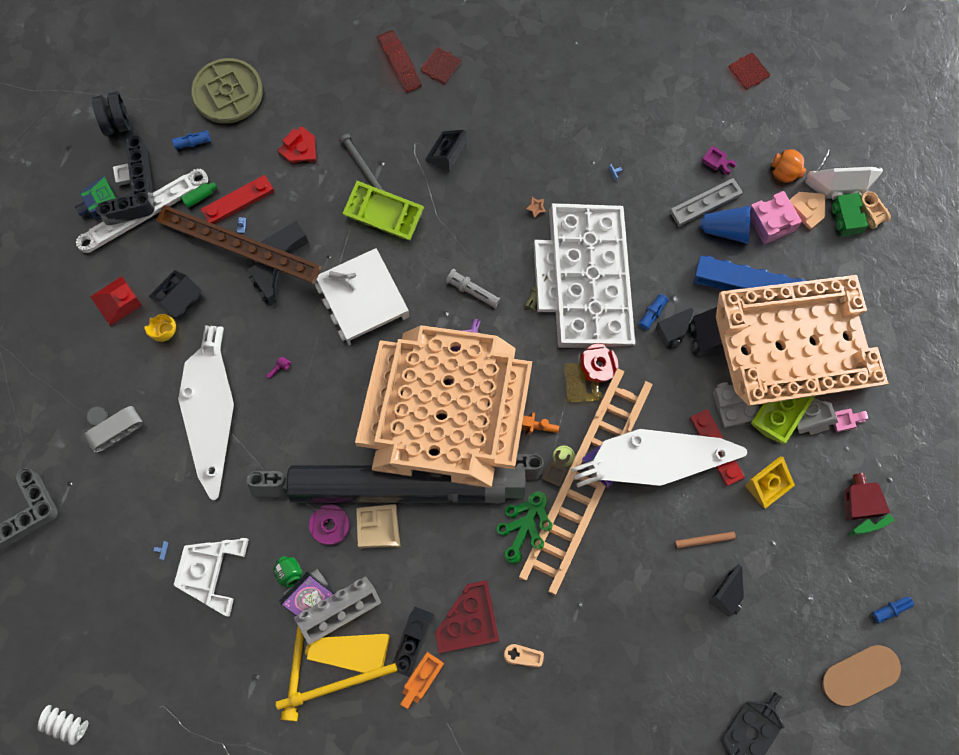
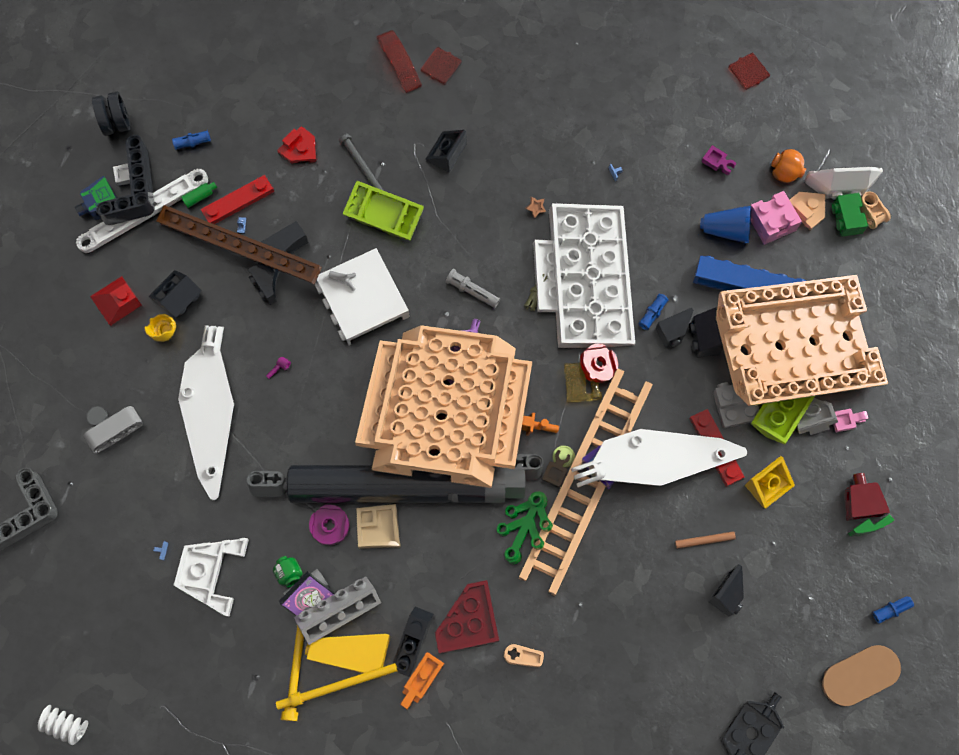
(226, 90): olive plate -> none
(706, 202): light grey plate -> none

